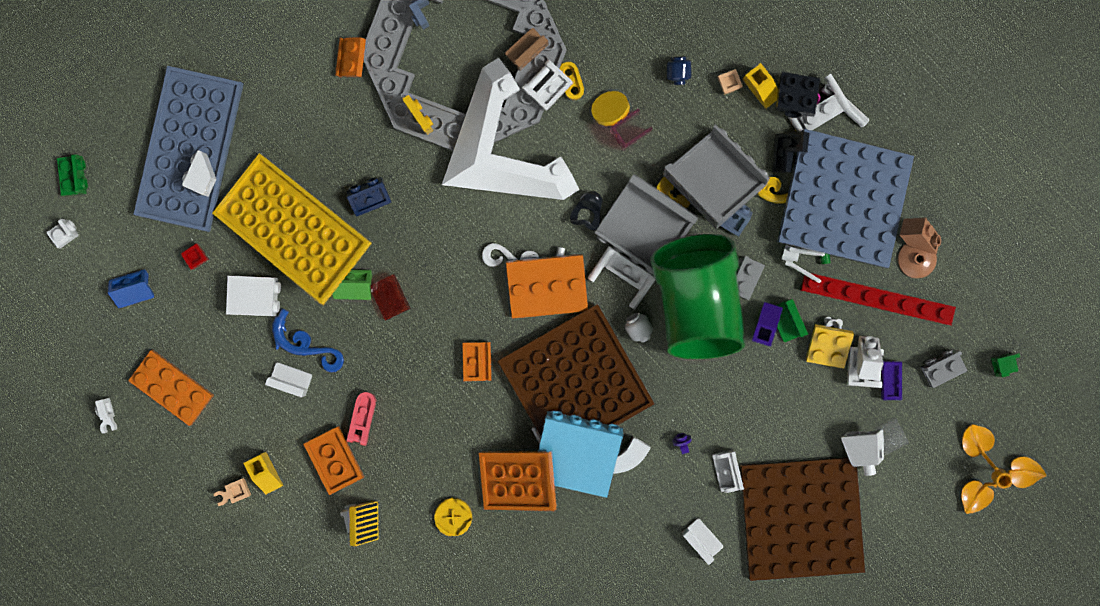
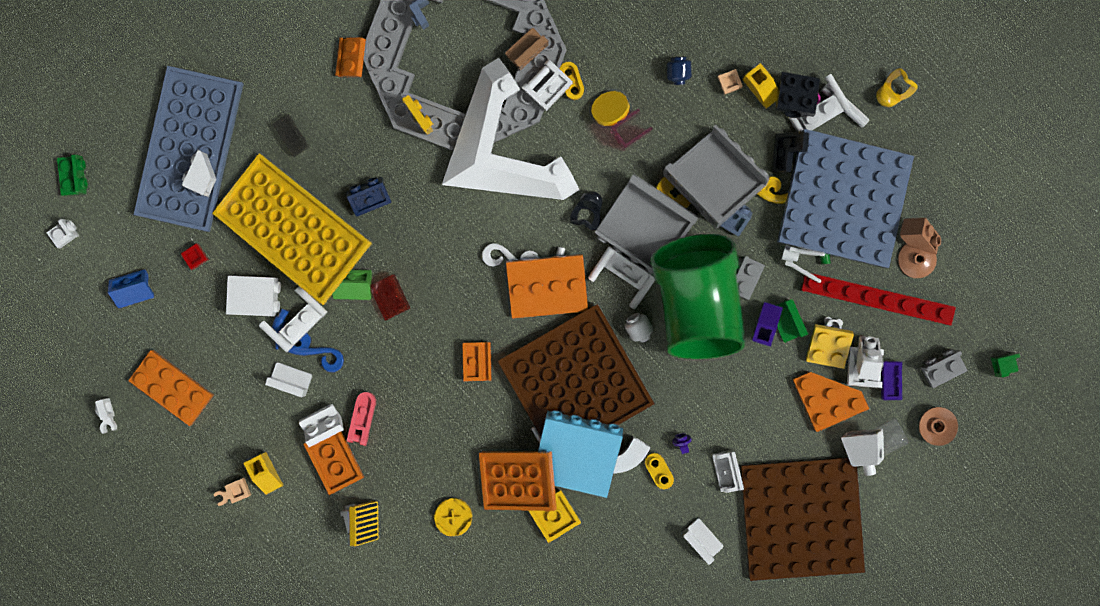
(291, 135): none -> clear smoke plate
(299, 325): none -> white plate
(321, 425): none -> white bracket
(558, 521): none -> yellow plate
(659, 471): none -> yellow plate
(828, 400): none -> orange plate
(887, 96): none -> yellow piece
(947, 426): none -> nougat dish
(1023, 470): light orange plant -> none

